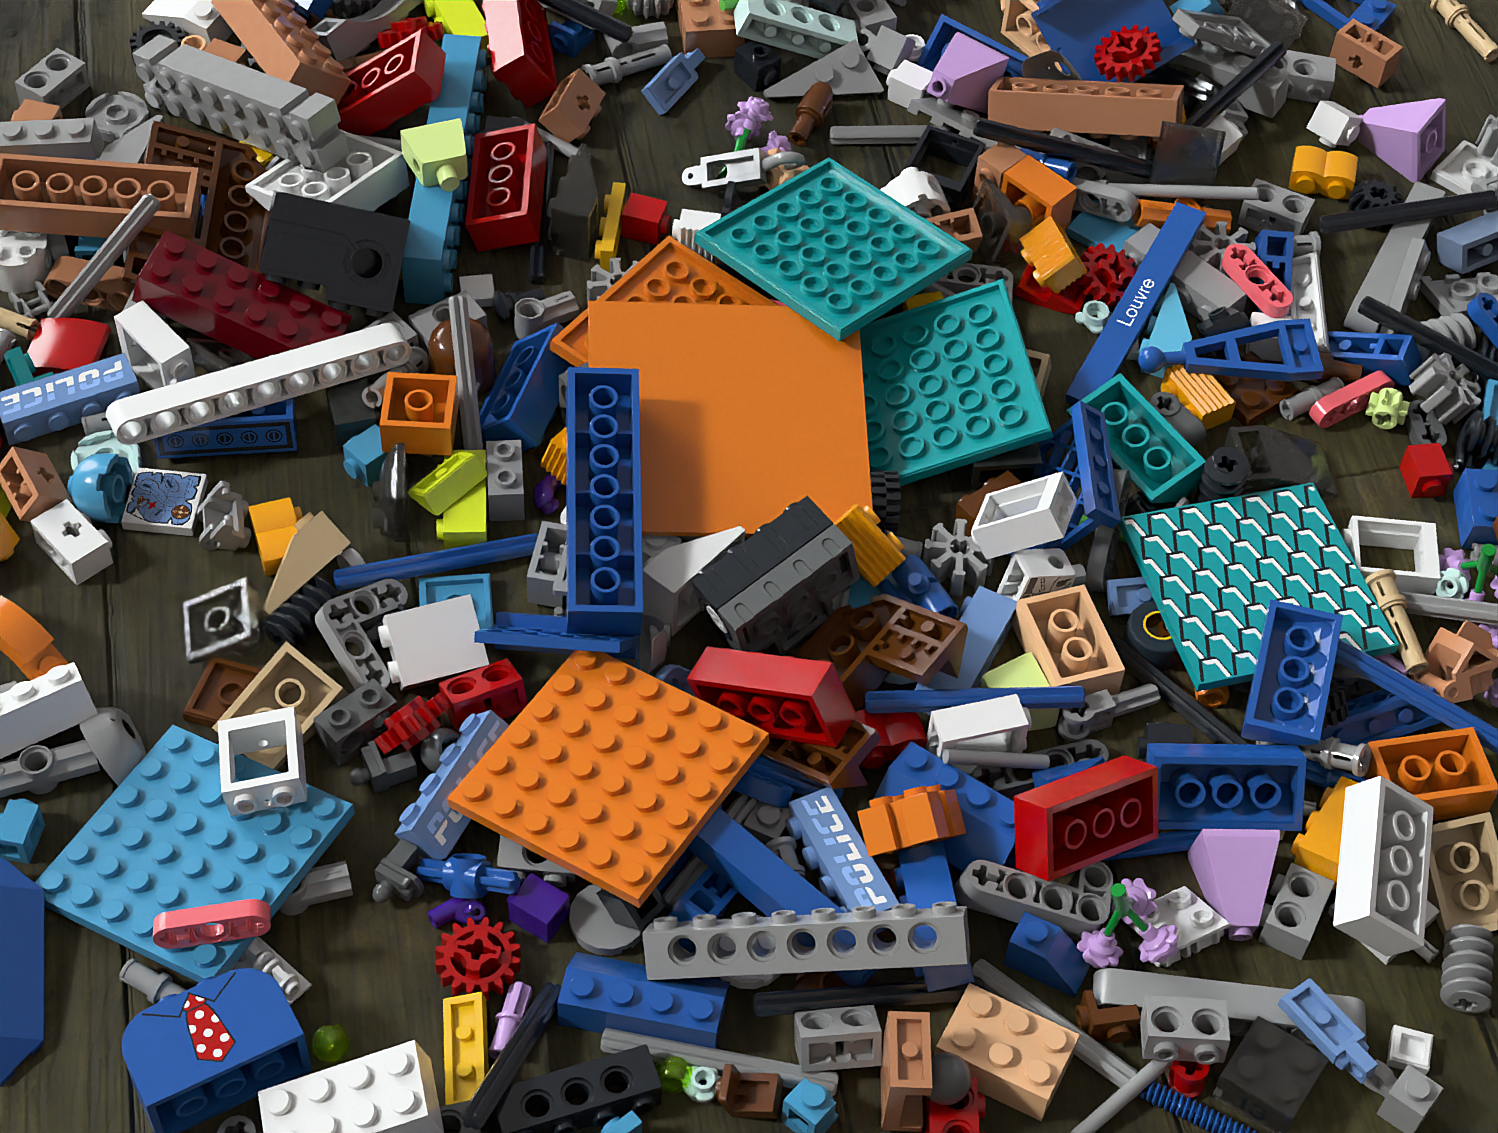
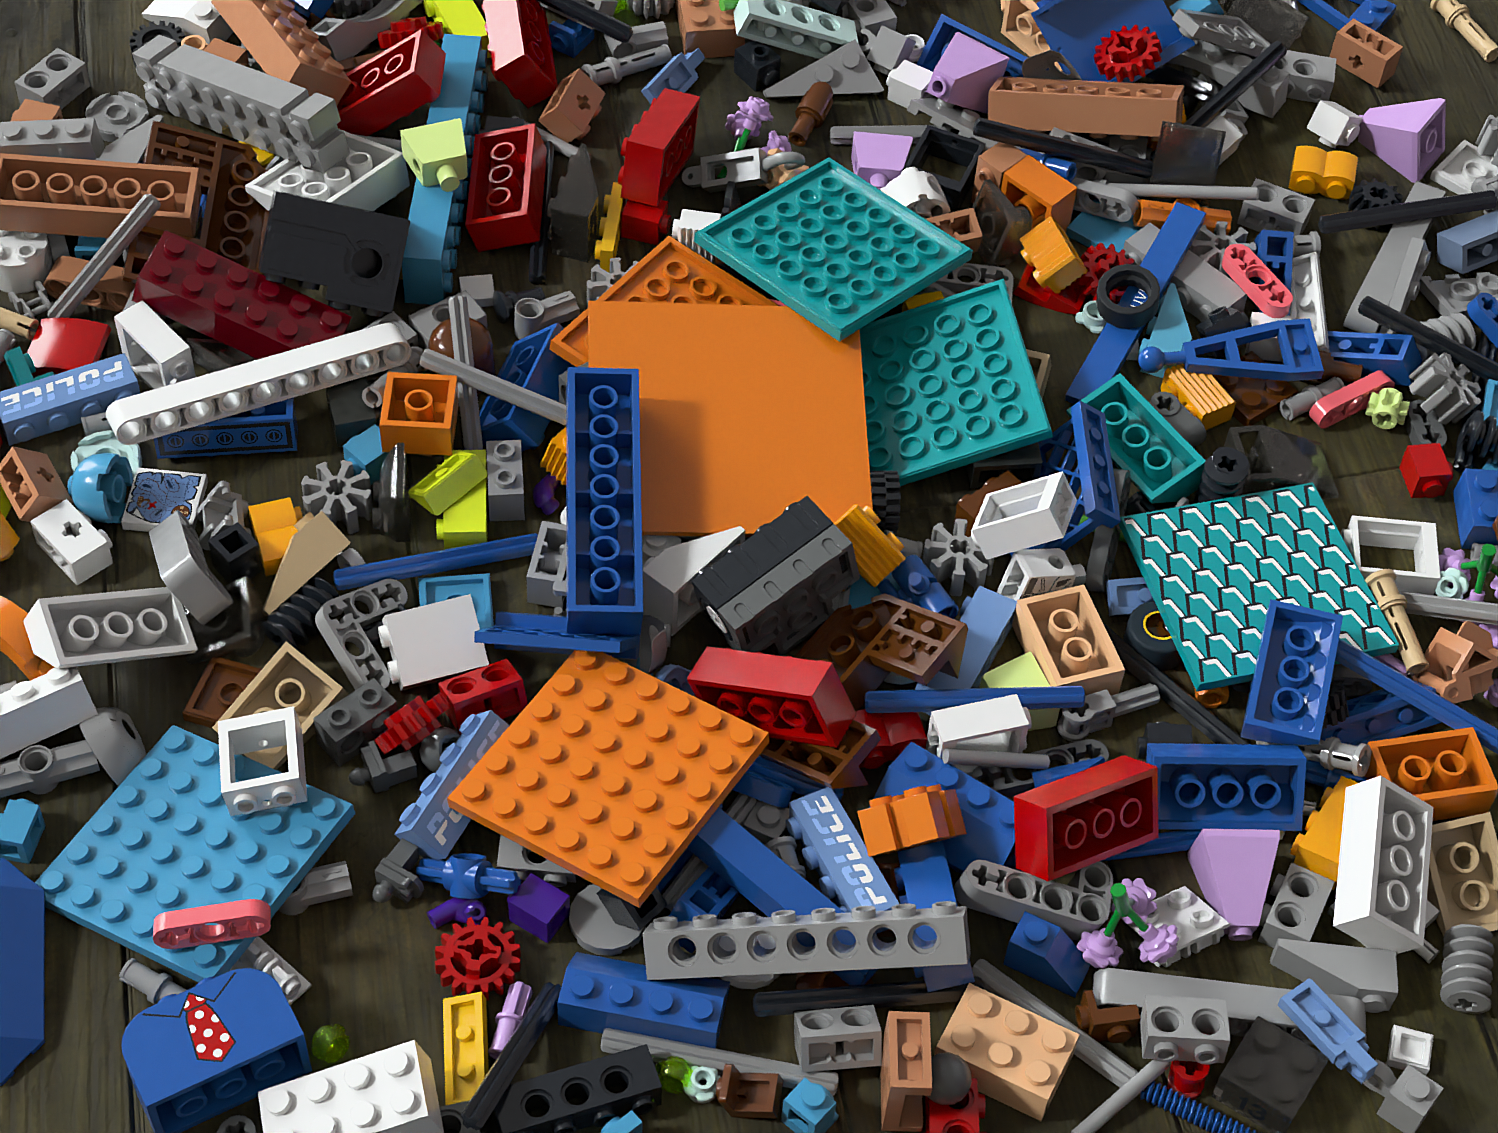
(109, 627): none -> white slope
(186, 570): none -> light grey beam
(235, 554): none -> black brick
(339, 496): none -> light grey gear
(494, 386): none -> light grey axle
(659, 147): none -> red brick
(879, 156): none -> lavender torso
(1128, 276): none -> black tyre
(1342, 970): none -> light grey slope

